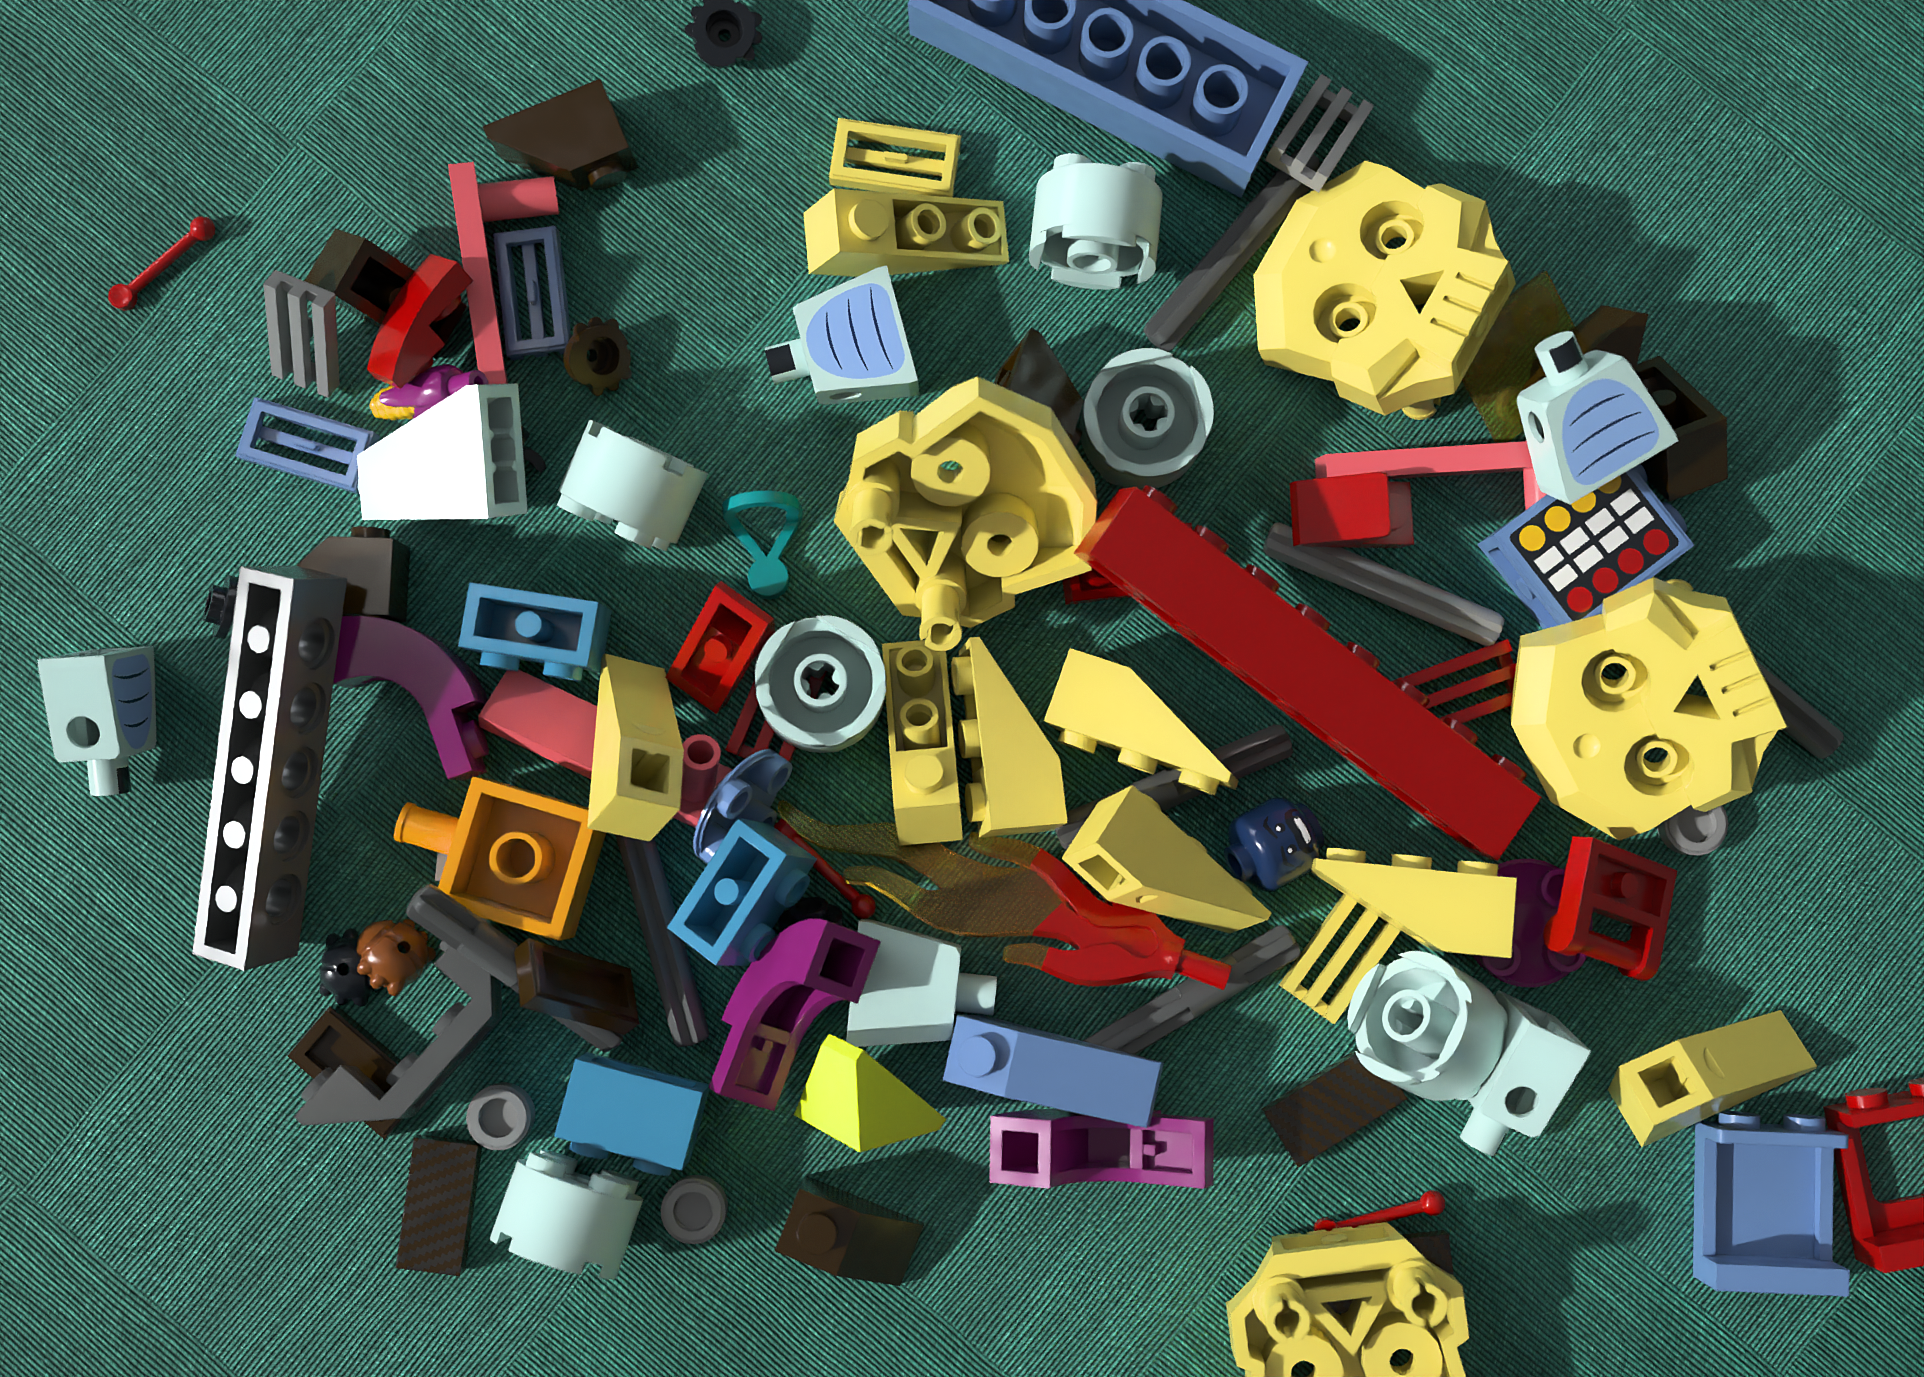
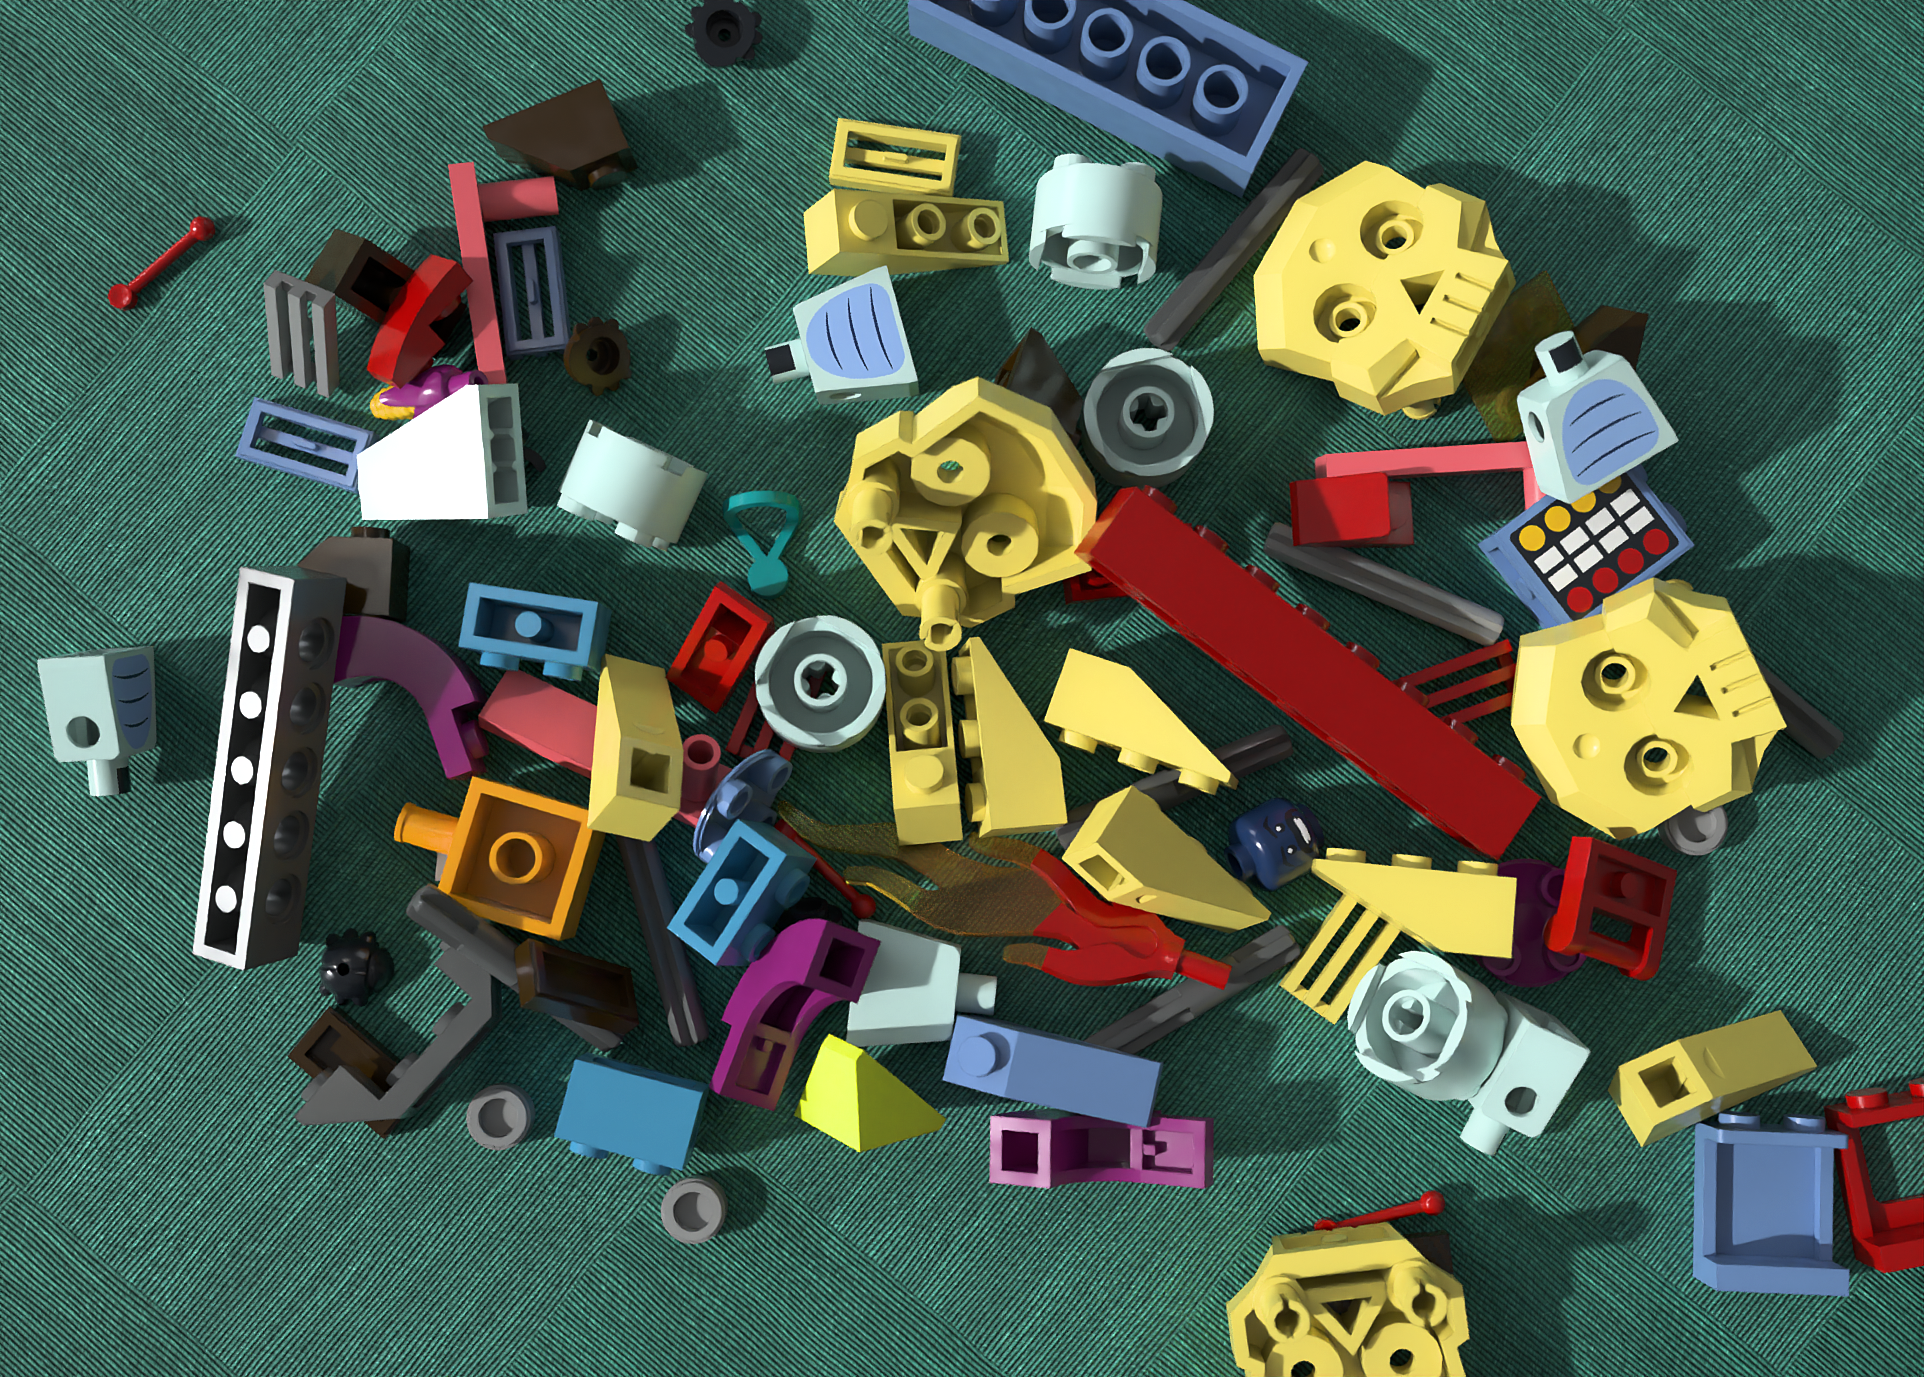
(221, 606): black plate -> none
(384, 961): dark orange animal -> none
(439, 1205): tile -> none
(567, 1216): light aqua brick -> none
(848, 1235): dark brown slope -> none
(1330, 1107): tile -> none
(1335, 107): light grey tile -> none
(1701, 432): dark brown slope -> none

